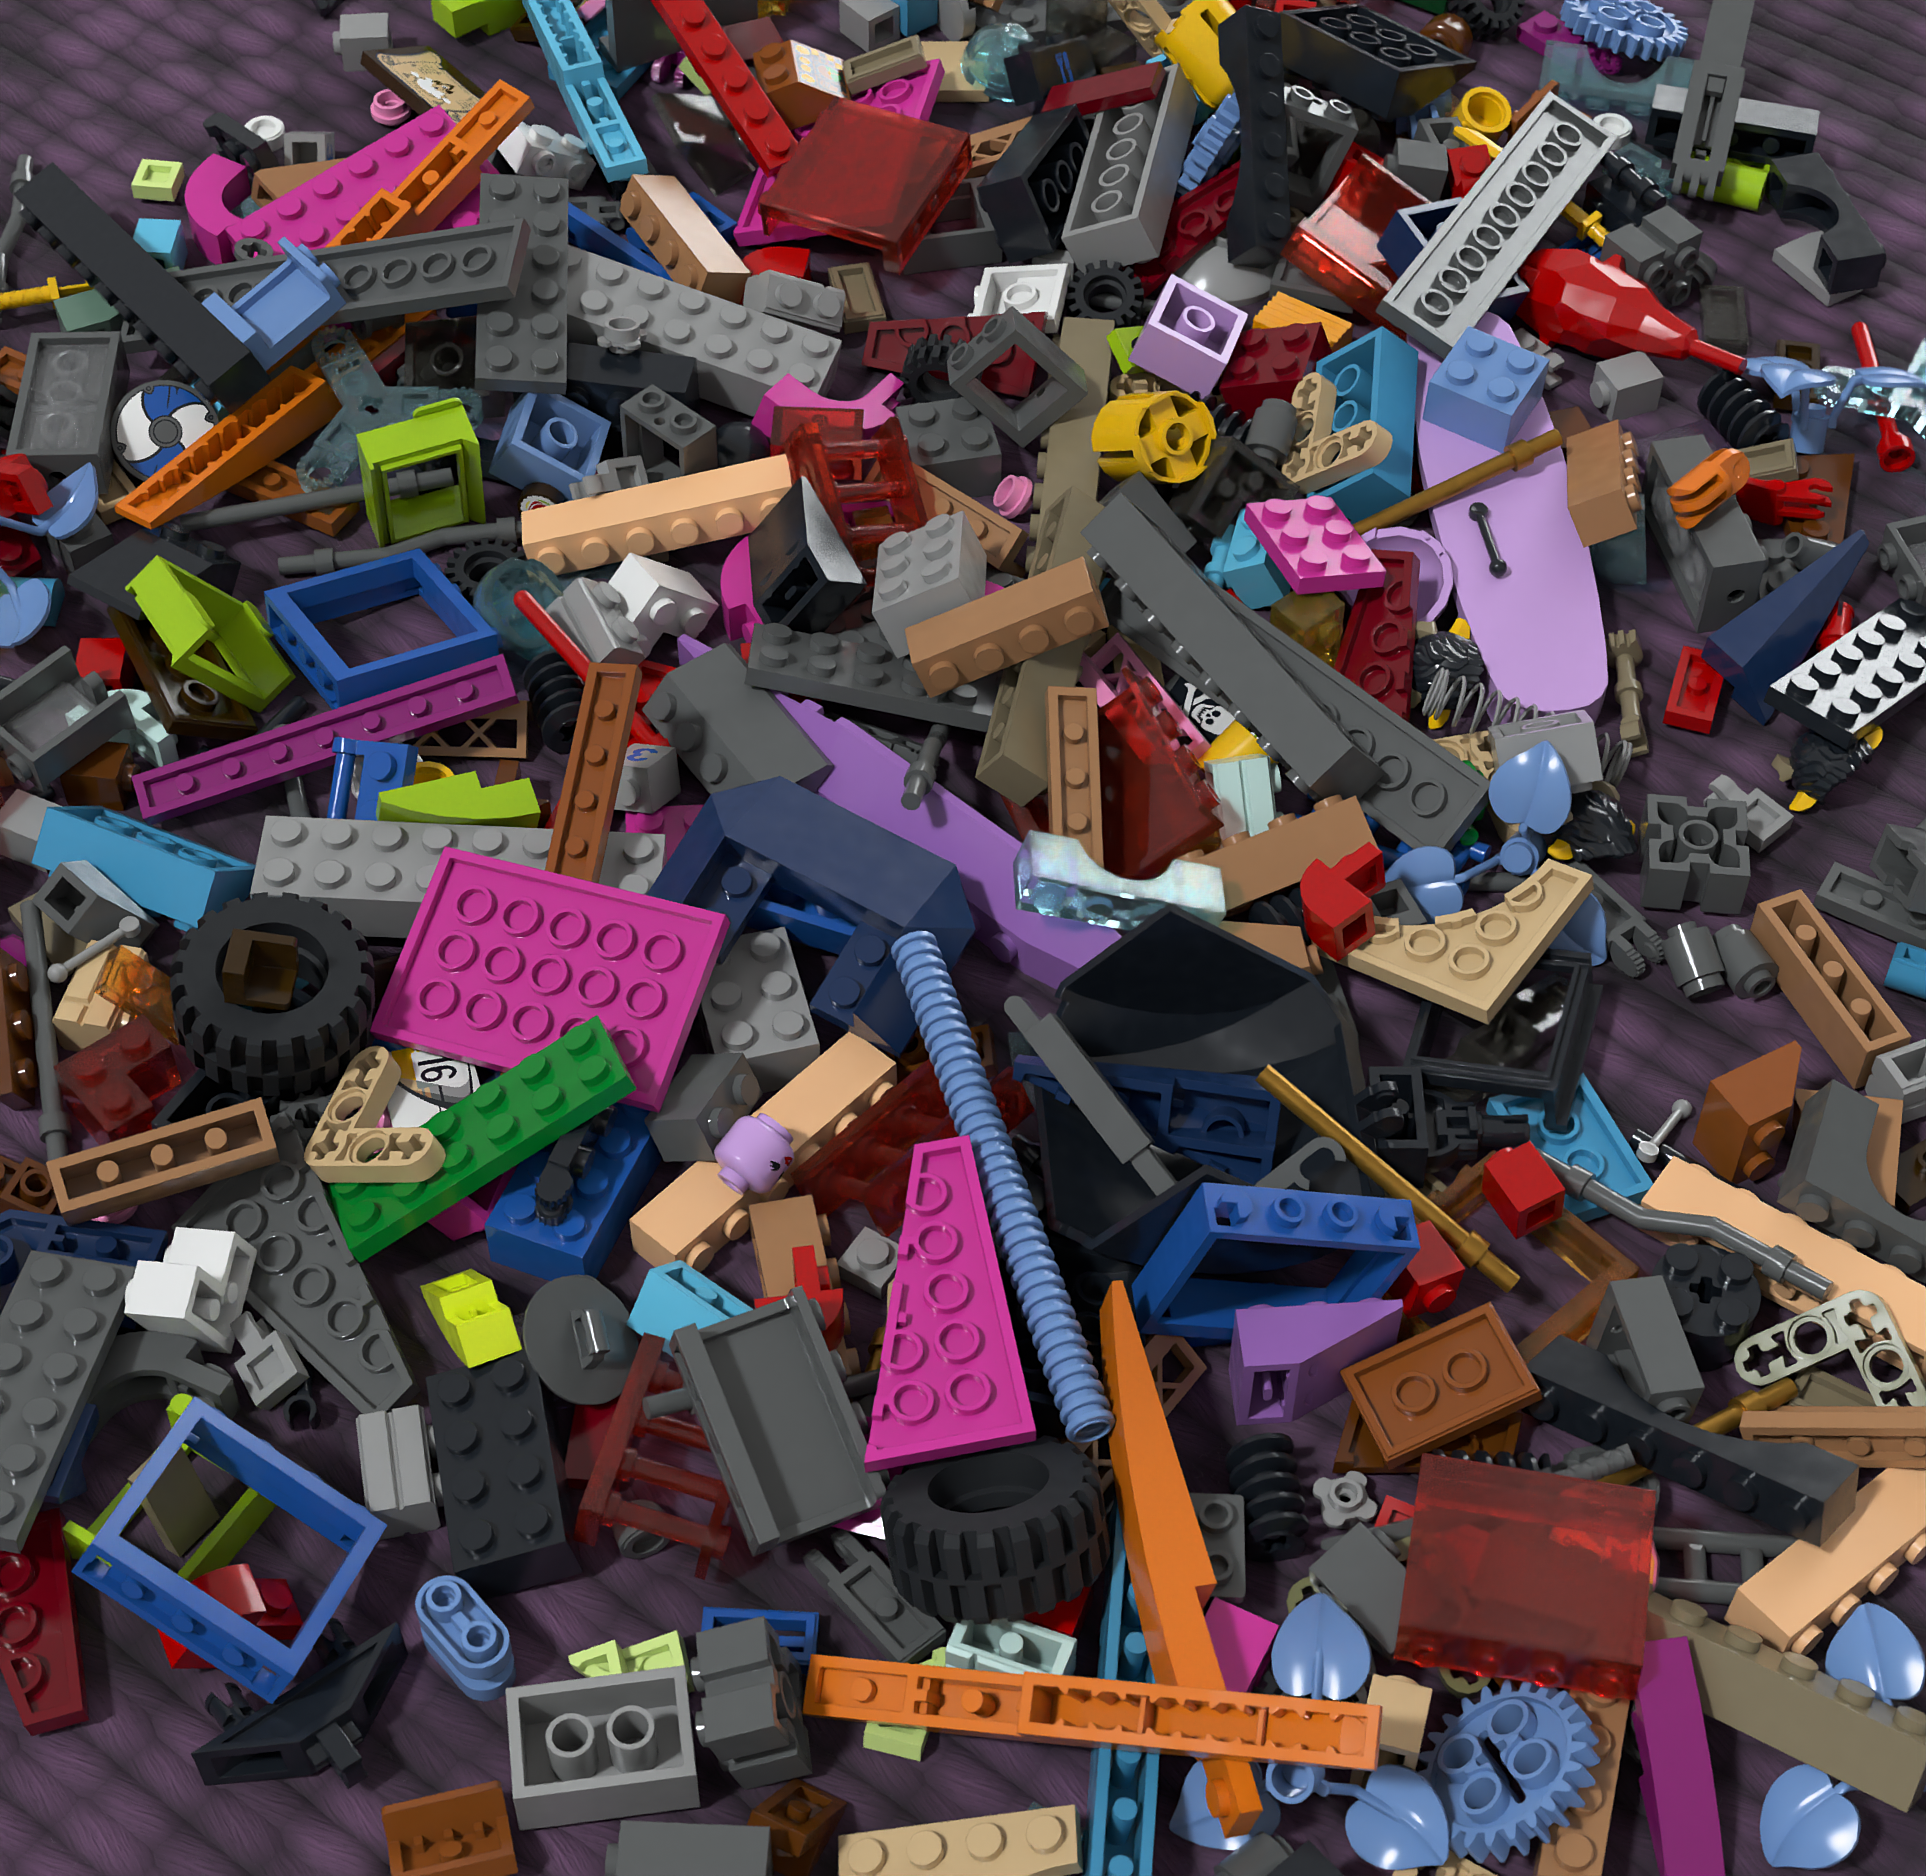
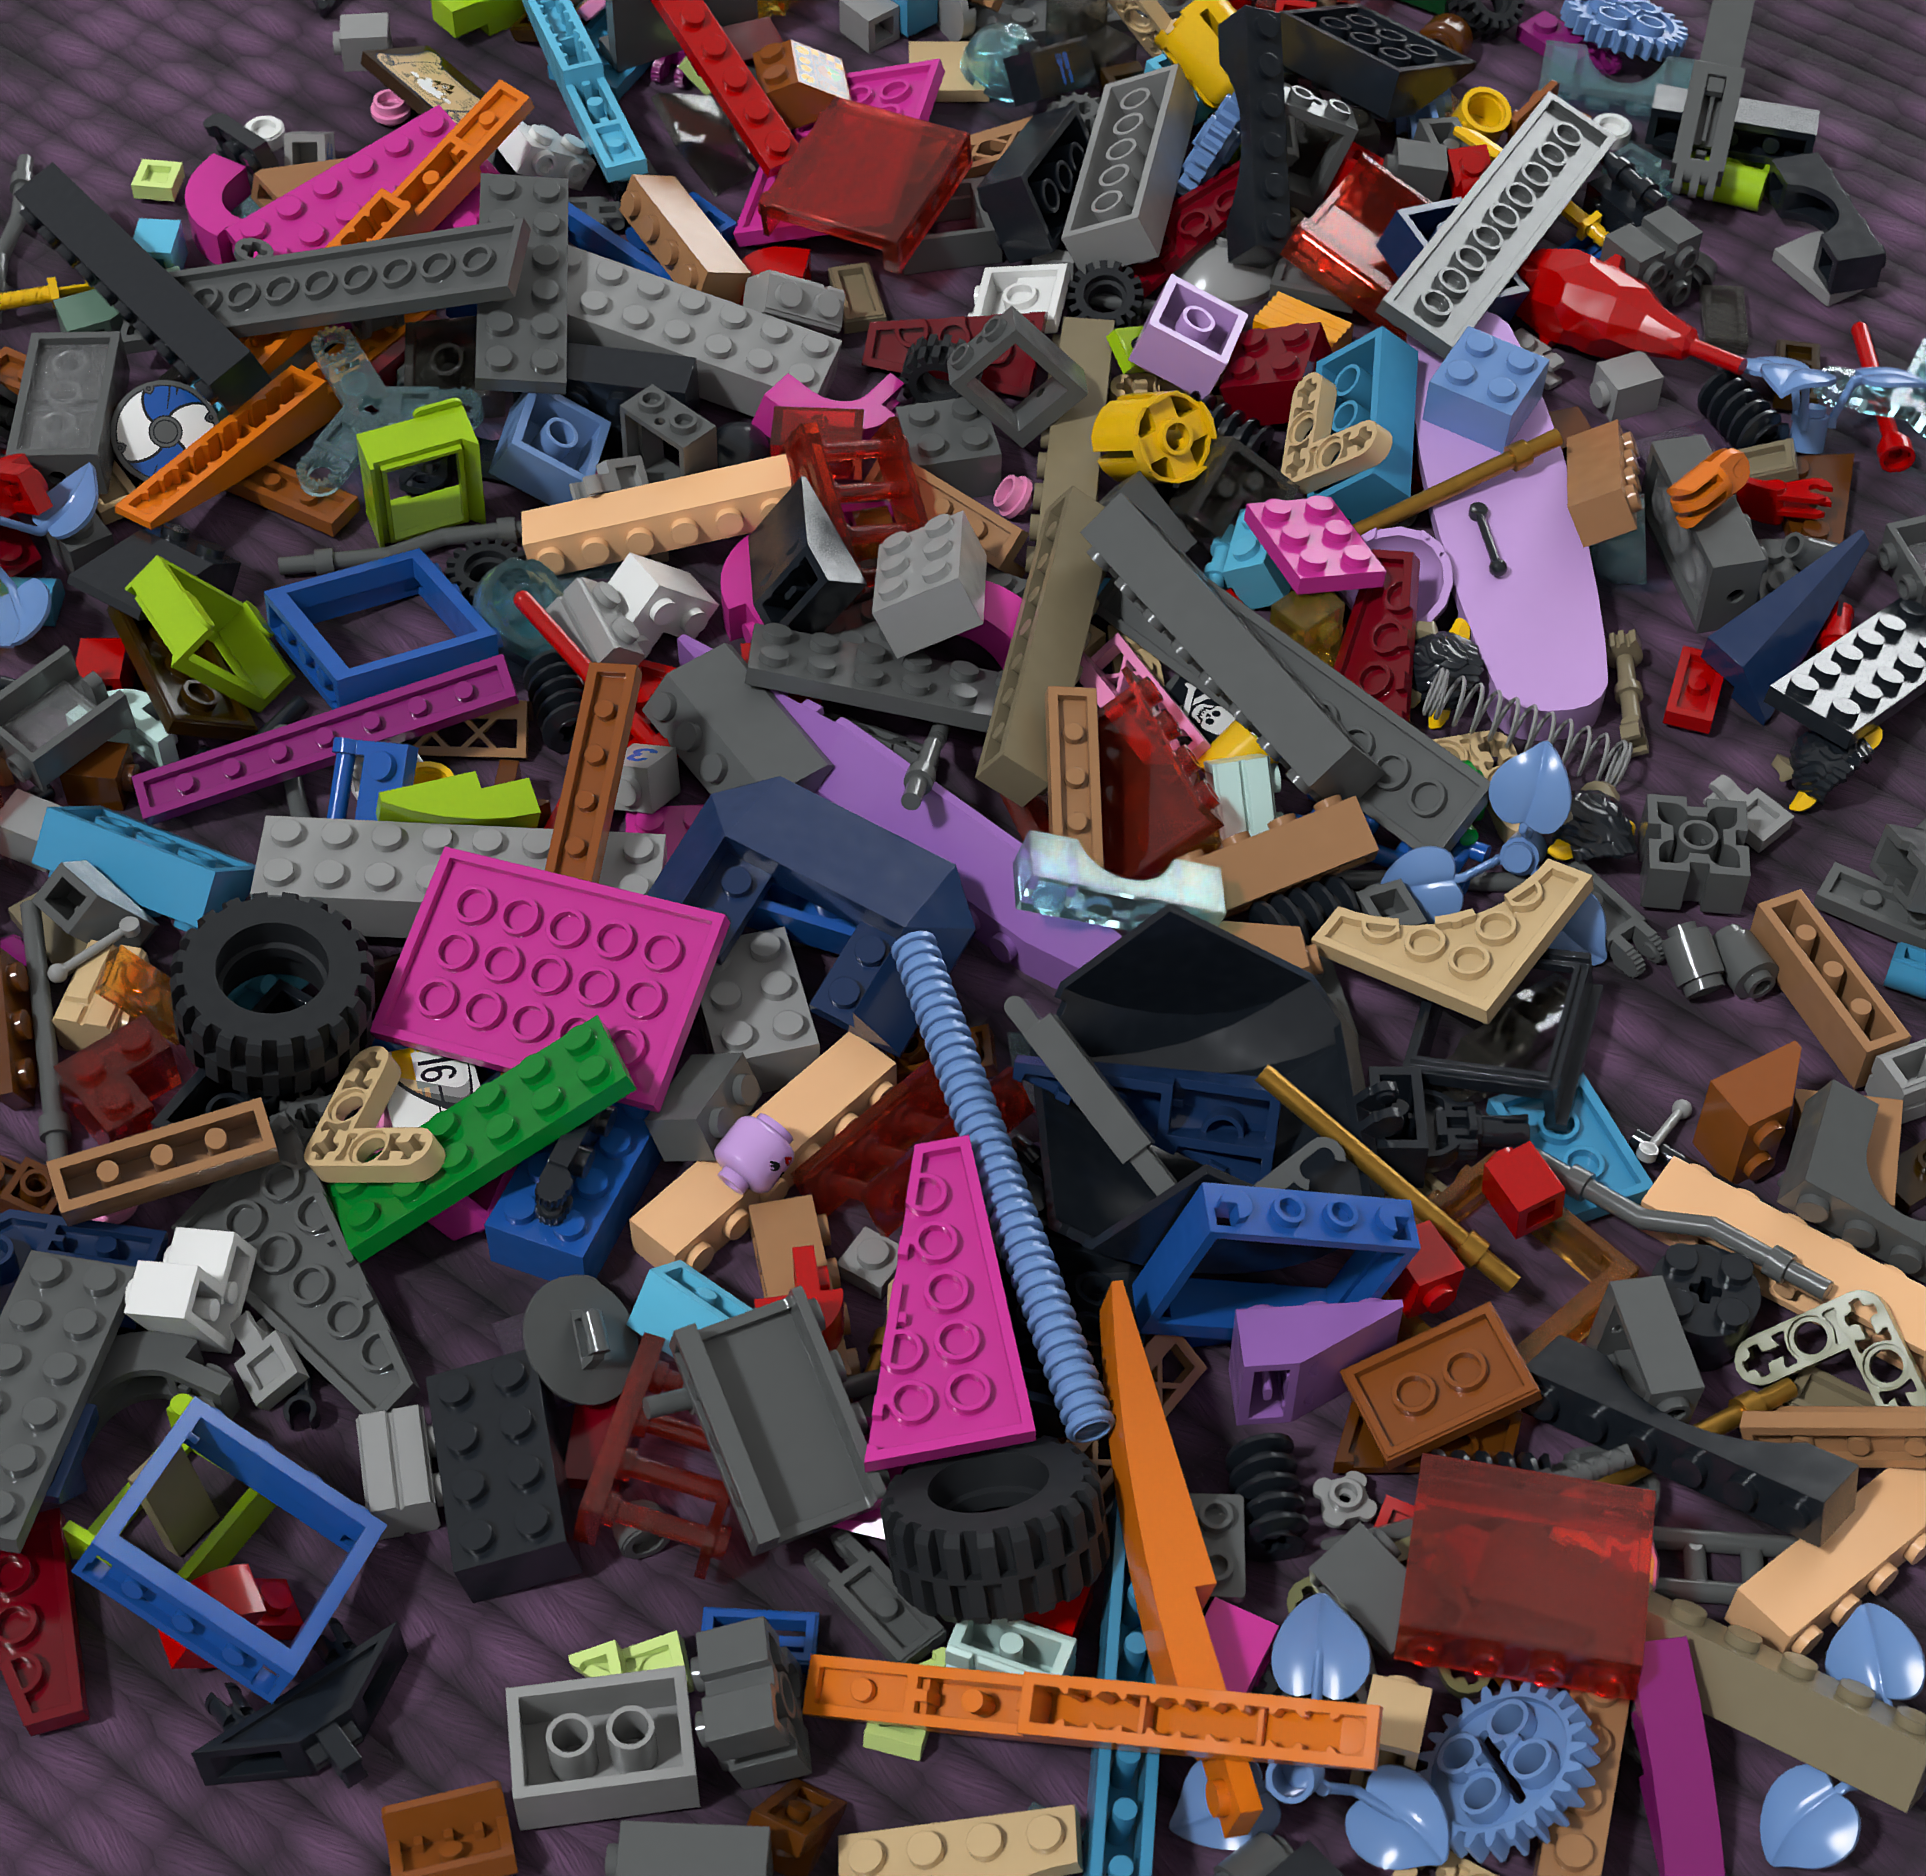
(260, 969): dark brown panel -> none
(282, 306): medium blue panel -> none
(405, 484): dark grey bar -> none
(465, 1638): medium blue brick -> none
(472, 1317): neon yellow slope -> none
(539, 495): dark brown tile -> none
(622, 335): light grey plate -> none
(884, 64): dark tan tile -> none
(1006, 627): medium nougat brick -> none
(1108, 90): dark red tile -> none
(1273, 431): dark grey brick -> none
(1338, 901): red brick -> none
(1568, 732): light grey brick -> none

